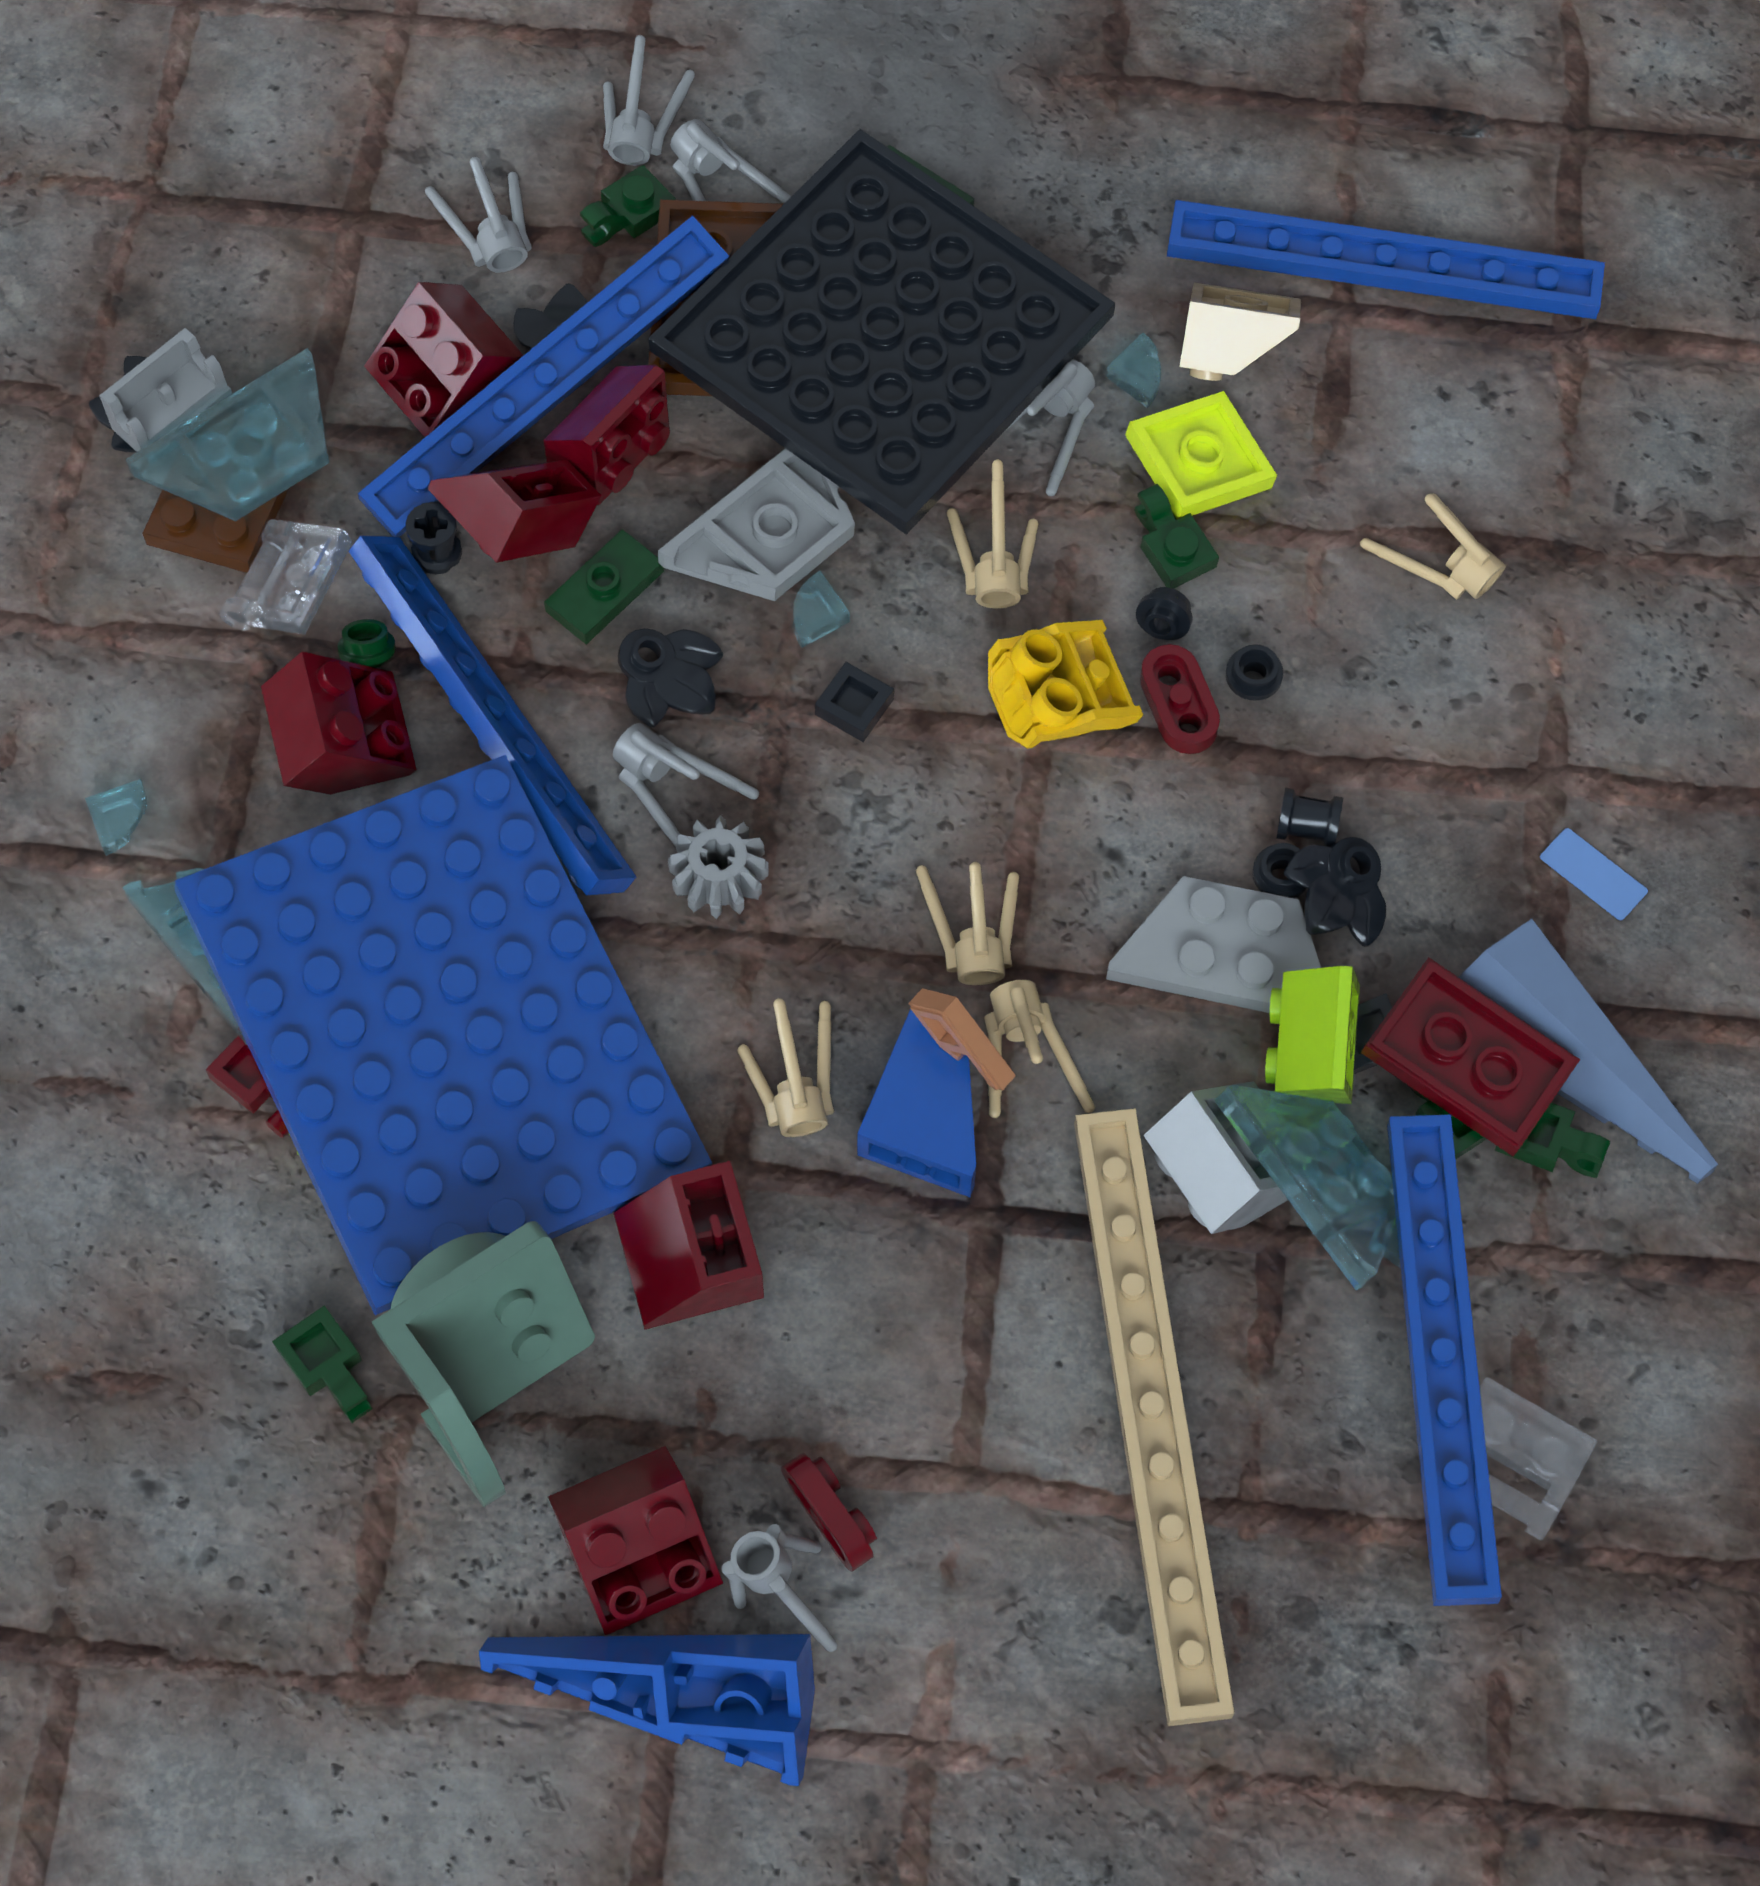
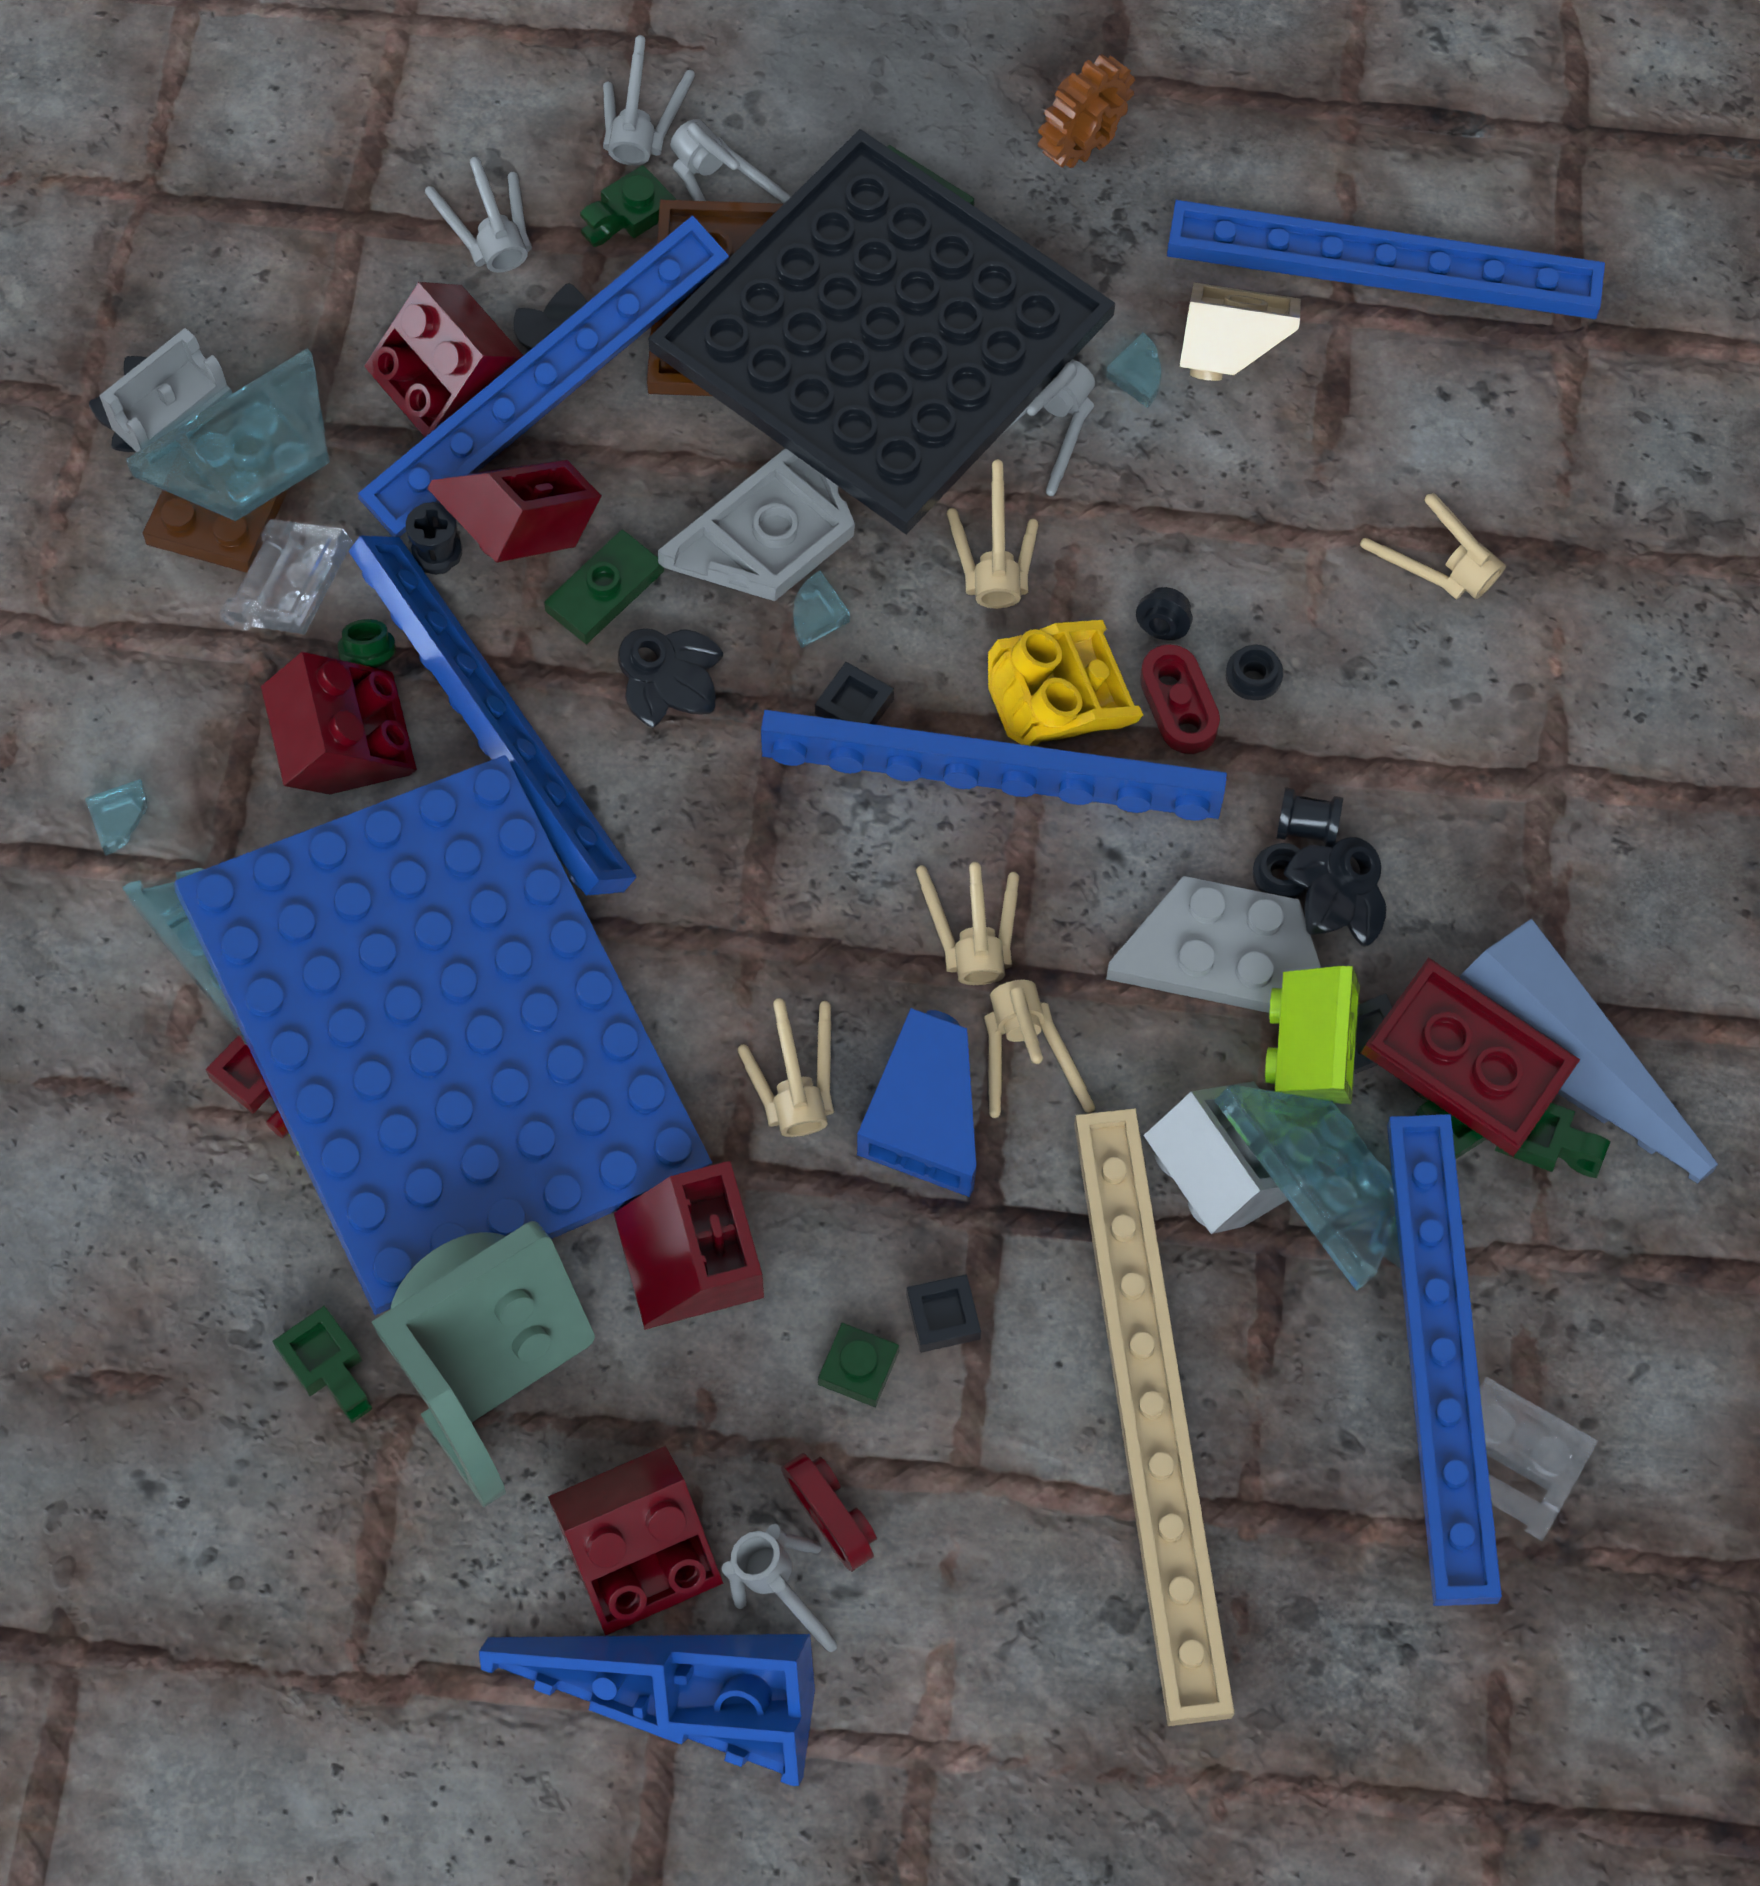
(614, 427): dark red slope -> none
(651, 757): light grey plant -> none
(700, 877): light grey gear -> none
(858, 1365): none -> dark green plate
(943, 1313): none -> black plate
(960, 1035): nougat tile -> none
(992, 764): none -> blue plate
(1086, 111): none -> dark orange gear
(1173, 546): dark green plate -> none
(1201, 455): neon yellow plate -> none
(1593, 874): medium blue sticker -> none

